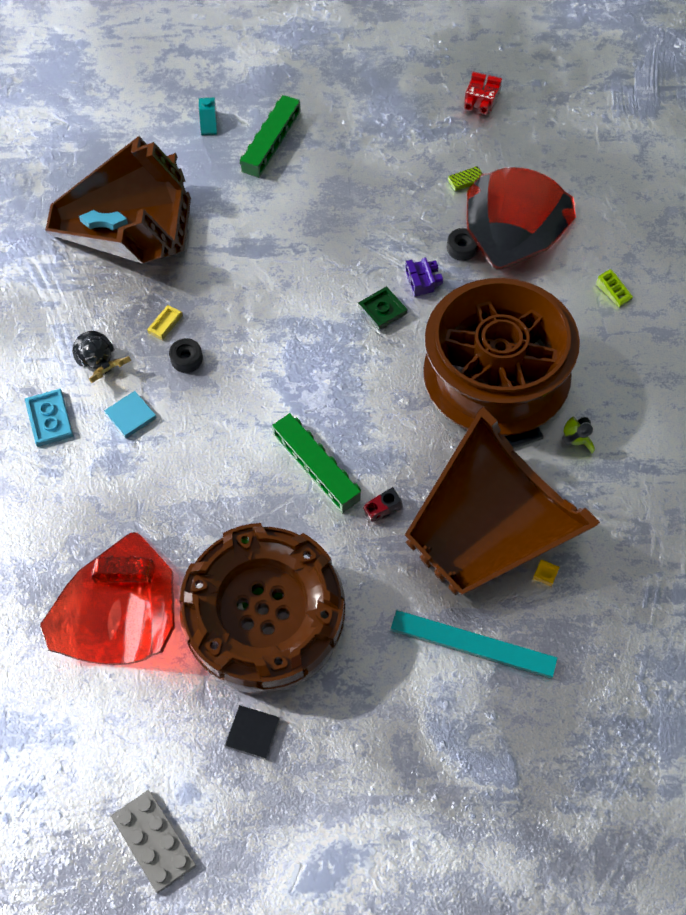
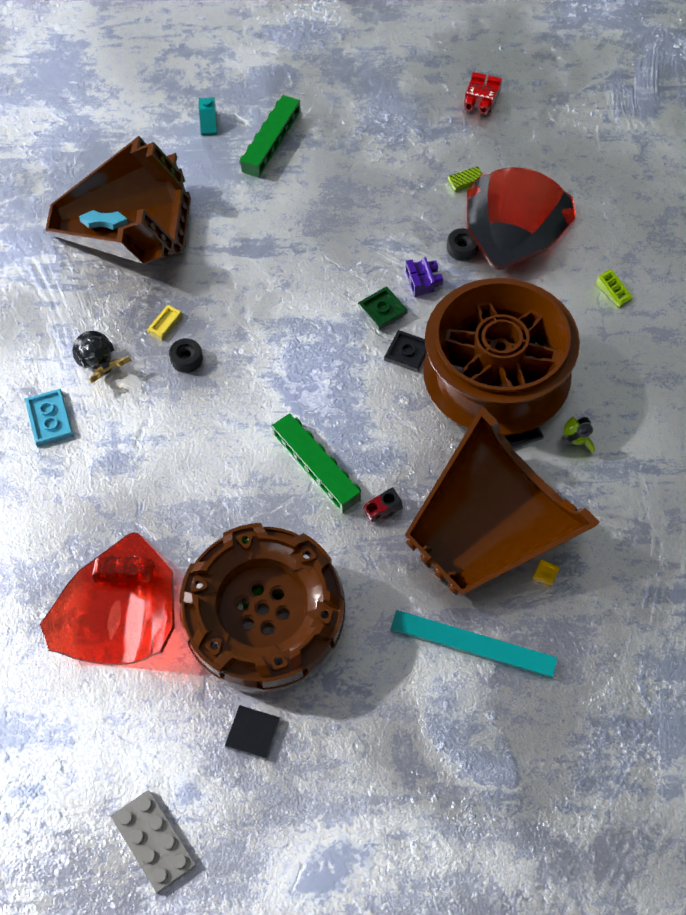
(130, 414): medium azure tile -> none
(406, 351): none -> black tile

